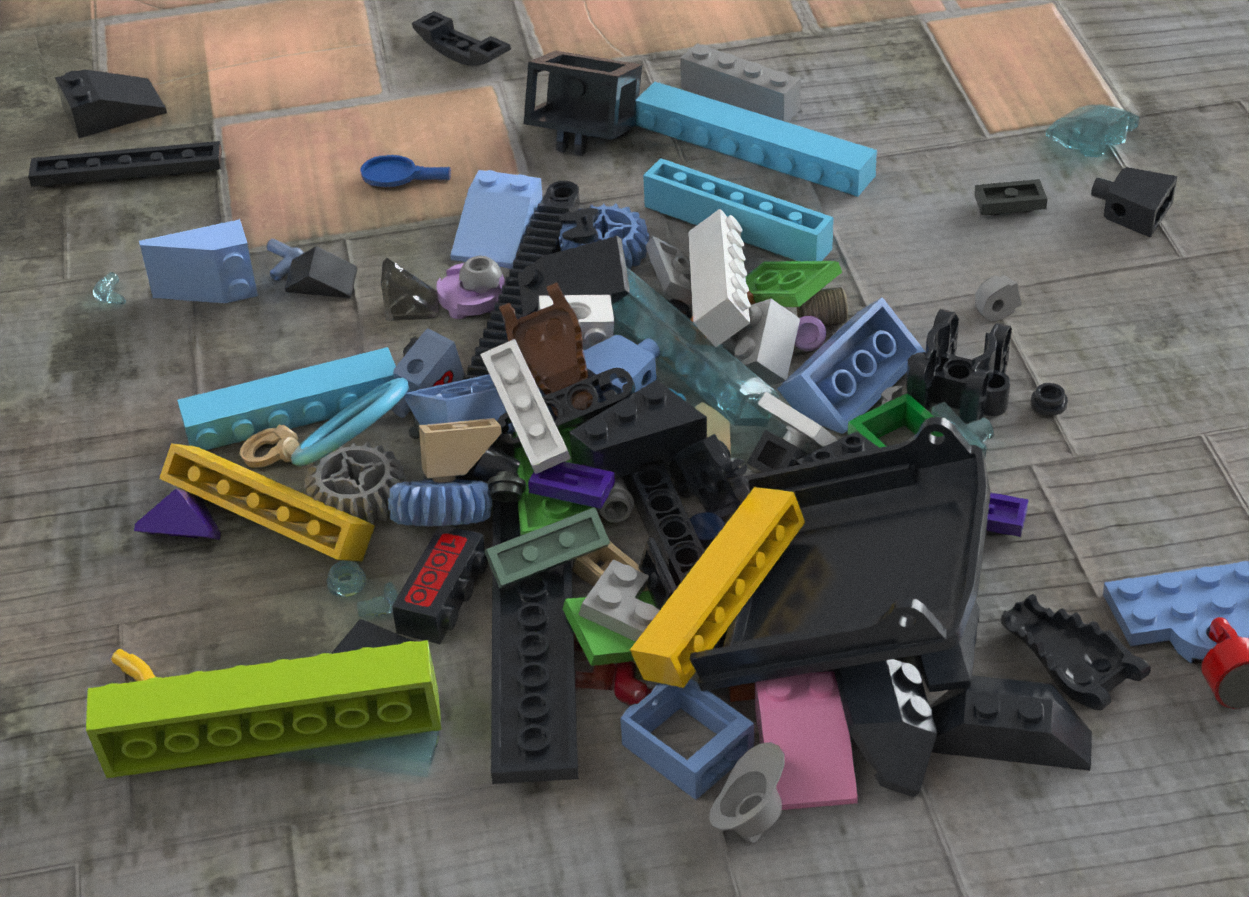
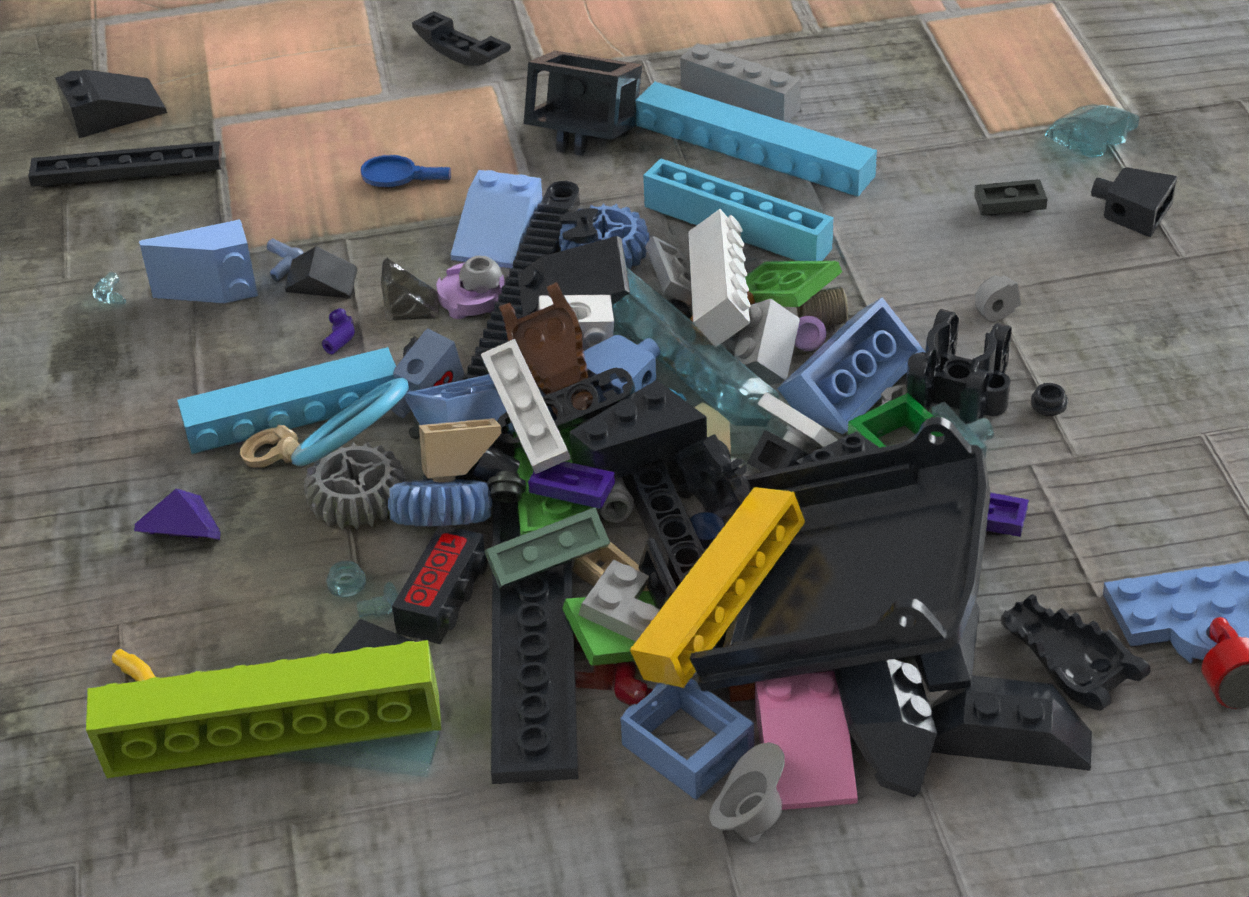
(267, 502): yellow brick -> none
(342, 329): none -> dark purple arm

